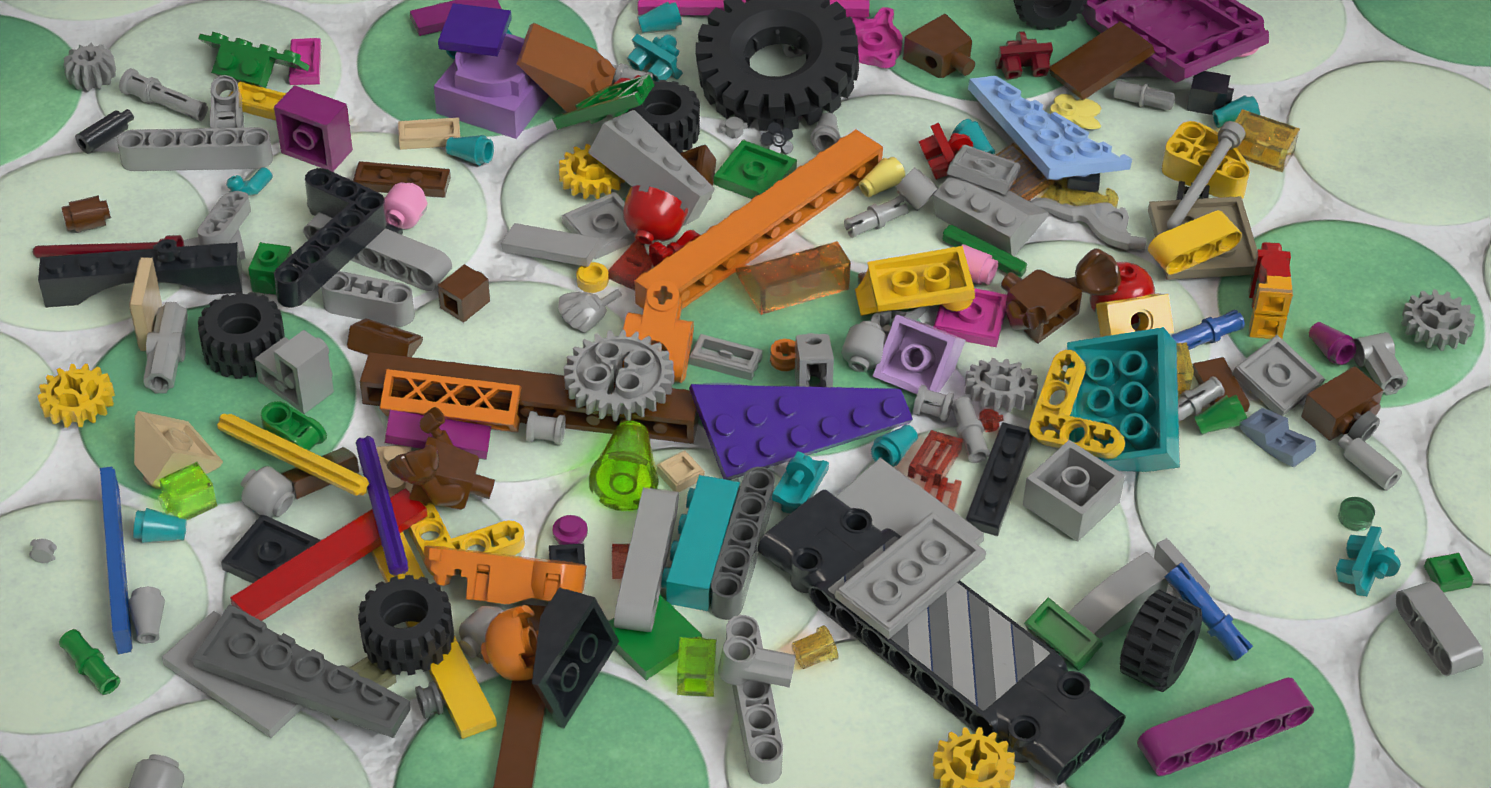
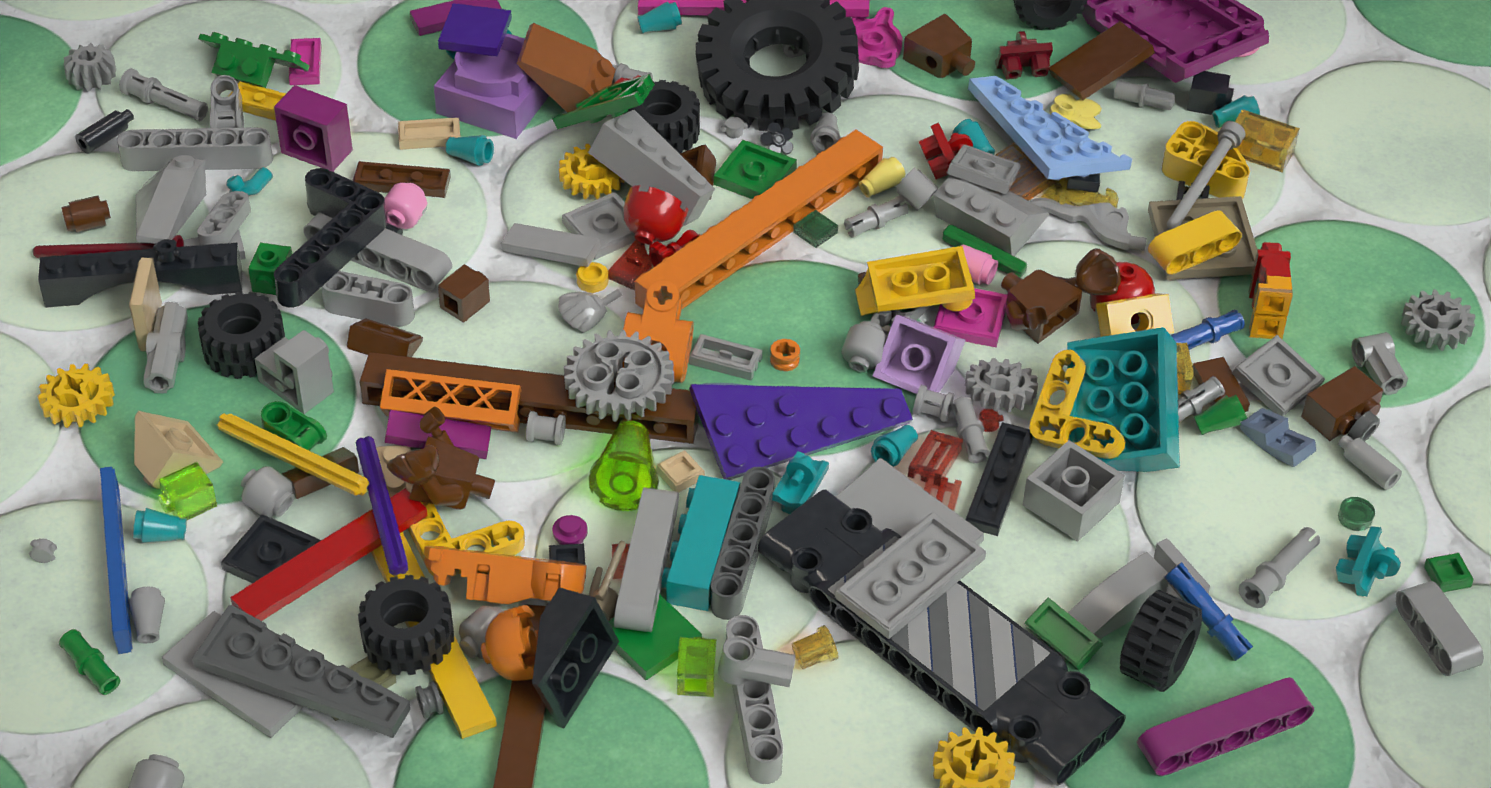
(169, 199): none -> light grey wedge
(604, 594): none -> dark tan plant
(659, 53): teal hips -> none
(796, 277): clear orange slope -> none
(813, 358): light grey torso -> none
(815, 228): none -> clear green tile
(1272, 575): none -> light grey pin
(1333, 343): magenta cone -> none

